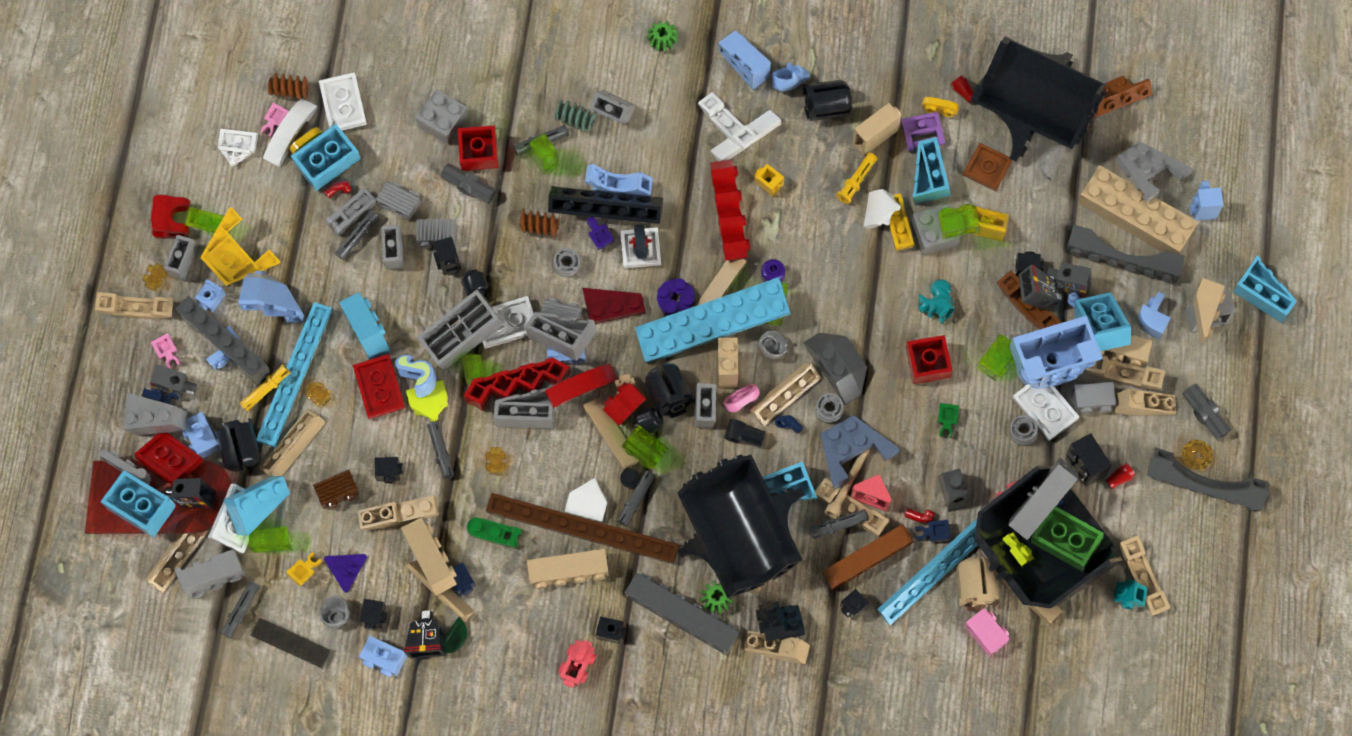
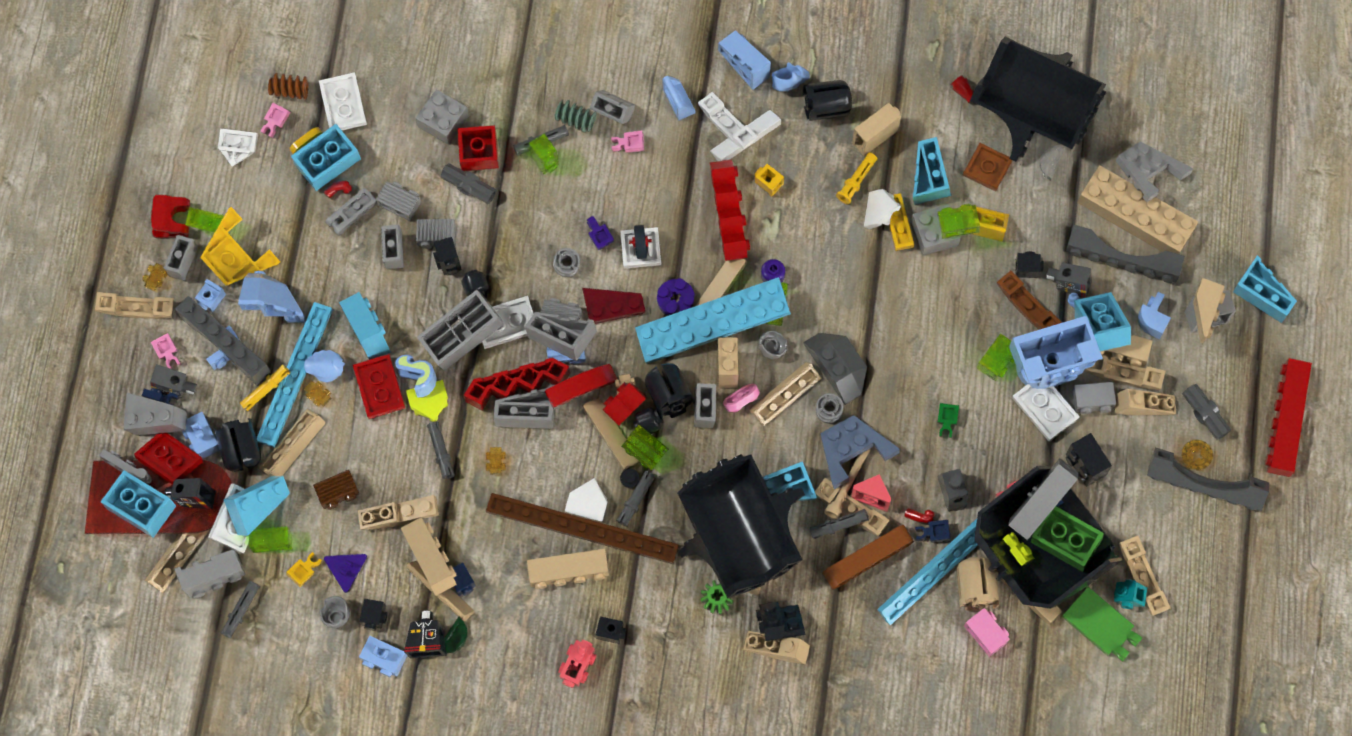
(288, 130): white slope -> none
(290, 643): clear smoke tile -> none
(324, 365): none -> light blue hair
(361, 229): dark grey pin -> none
(388, 469): black brick -> none
(473, 367): clear neon green brick -> none
(493, 532): green plate -> none
(539, 223): dark orange piece -> none
(605, 181): light blue arch -> none
(605, 205): black brick -> none
(631, 142): none -> bright pink plate
(668, 32): bright green gear -> none
(677, 97): none -> light blue tile
(681, 613): dark grey brick -> none
(739, 432): black piece -> none
(788, 421): dark blue arm -> none
(853, 605): black brick -> none
(920, 126): medium lavender plate -> none
(928, 359): red brick -> none
(941, 106): yellow plate -> none
(941, 303): teal animal -> none
(1027, 438): light grey wheel -> none
(1038, 288): dark grey torso -> none
(1101, 624): none -> bright green tile
(1120, 476): red cone -> none
(1121, 93): dark orange bracket -> none
(1206, 202): light blue brick -> none
(1288, 418): none -> red brick

